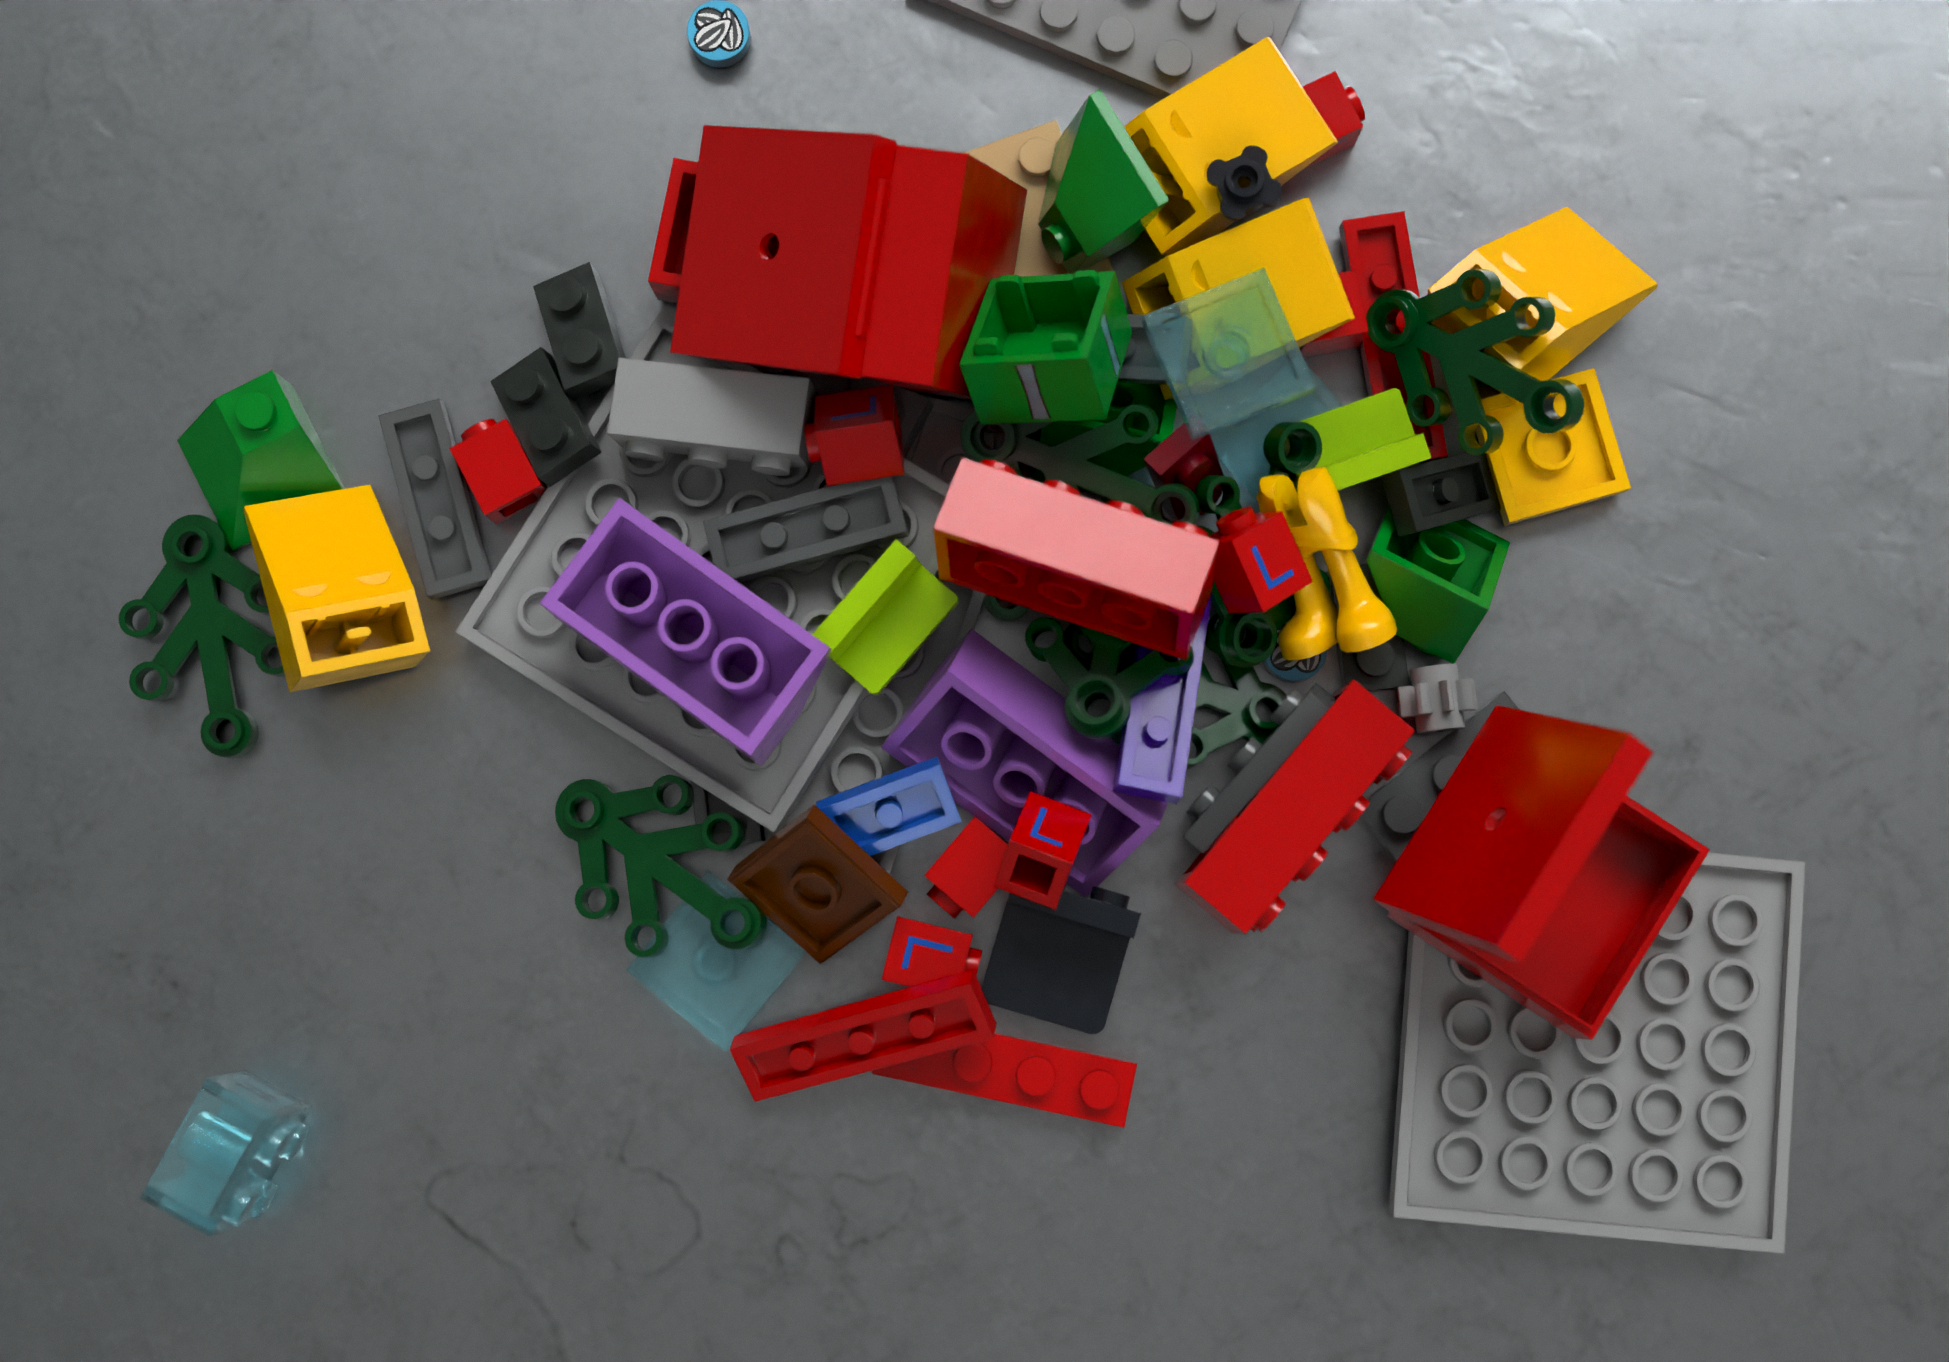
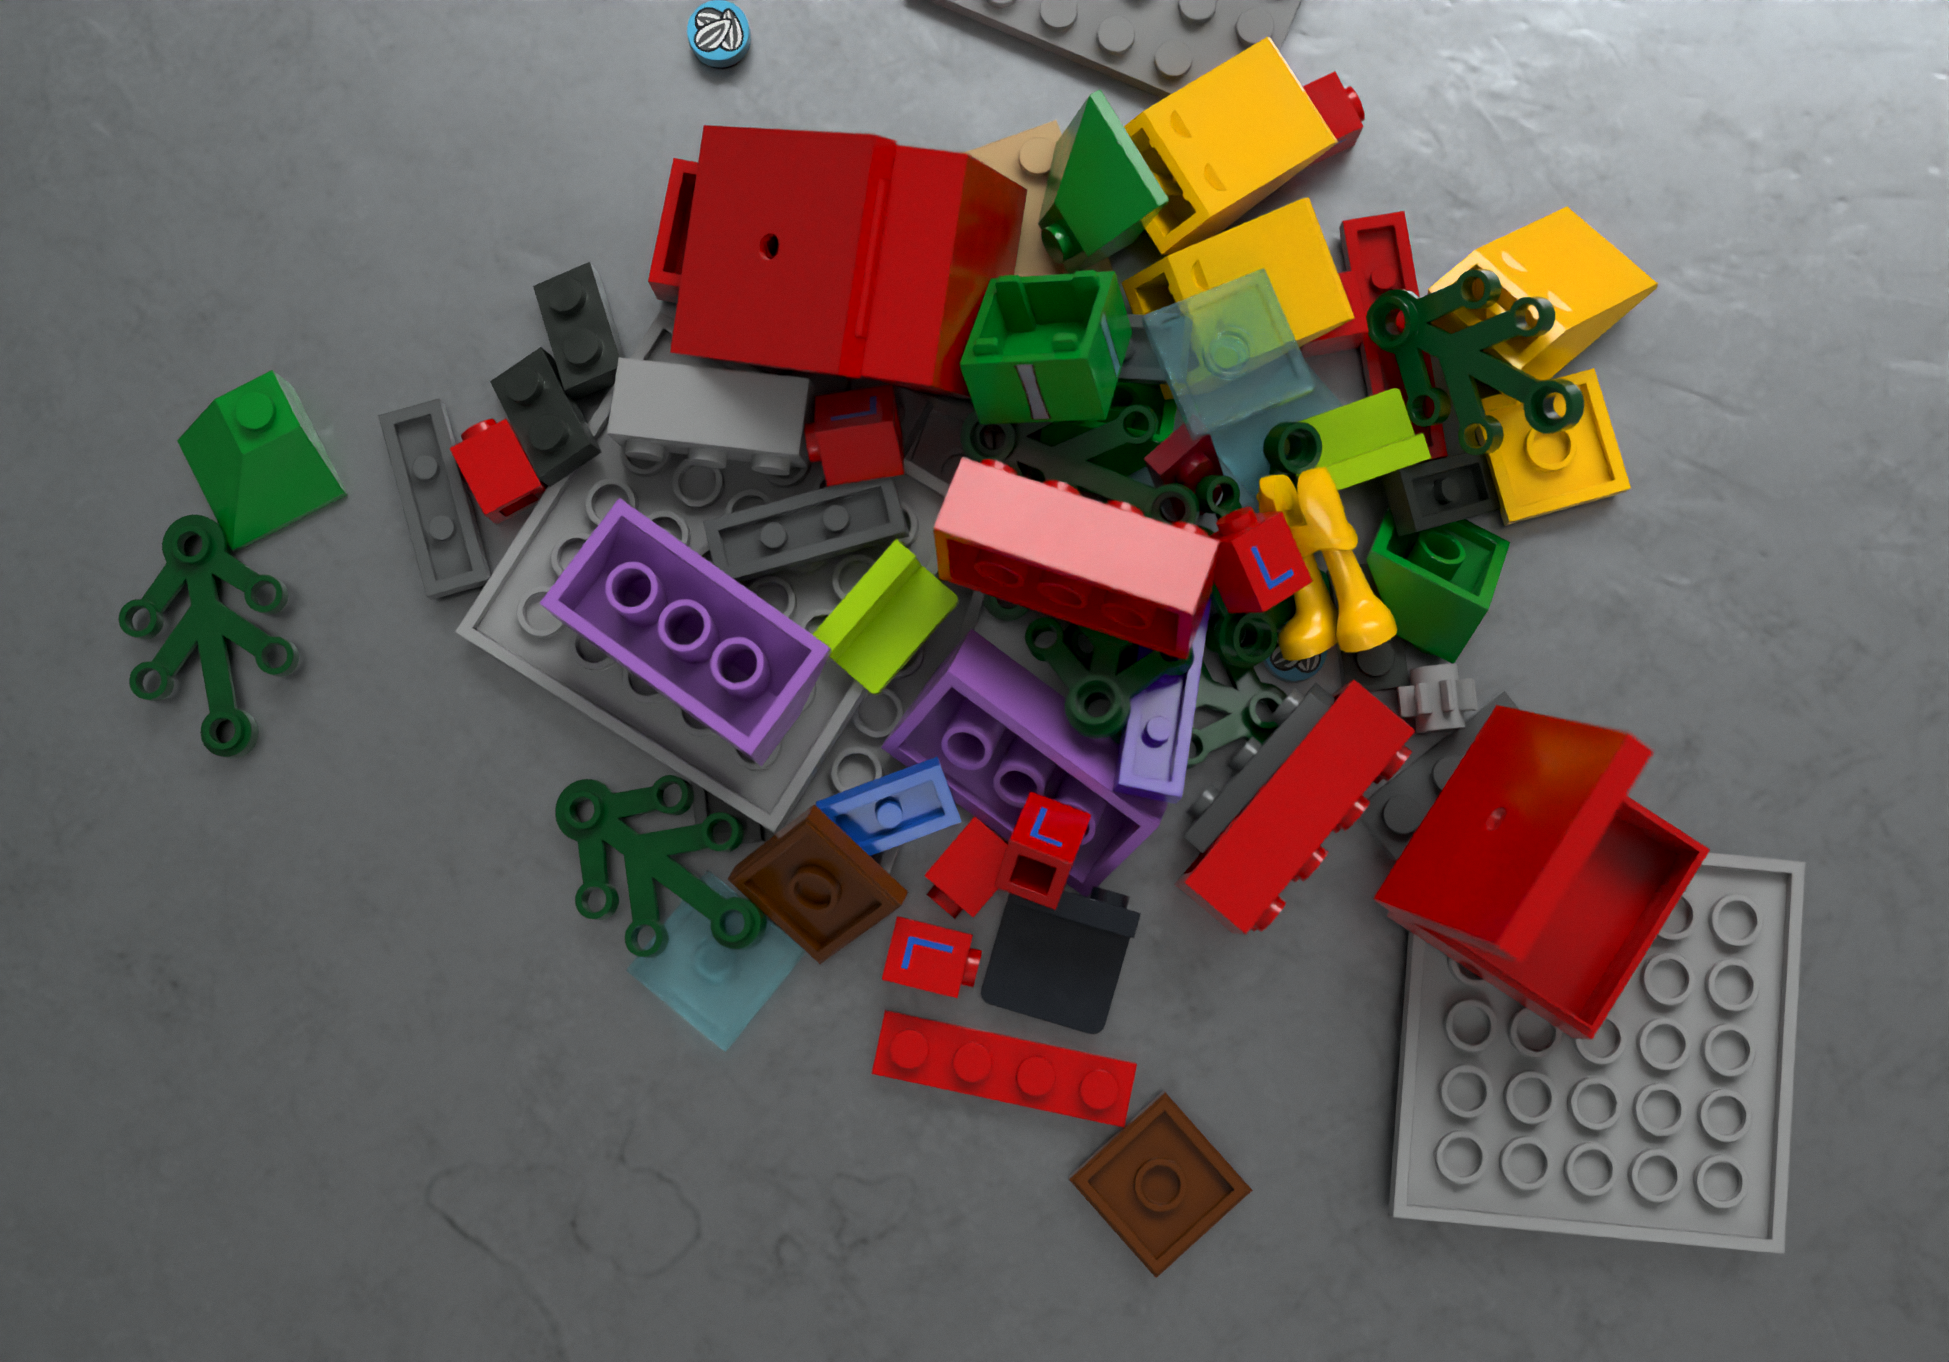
(227, 1153): clear light blue brick -> none
(335, 588): yellow slope -> none
(864, 1036): red plate -> none
(1159, 1184): none -> reddish brown plate
(1239, 201): black plate -> none

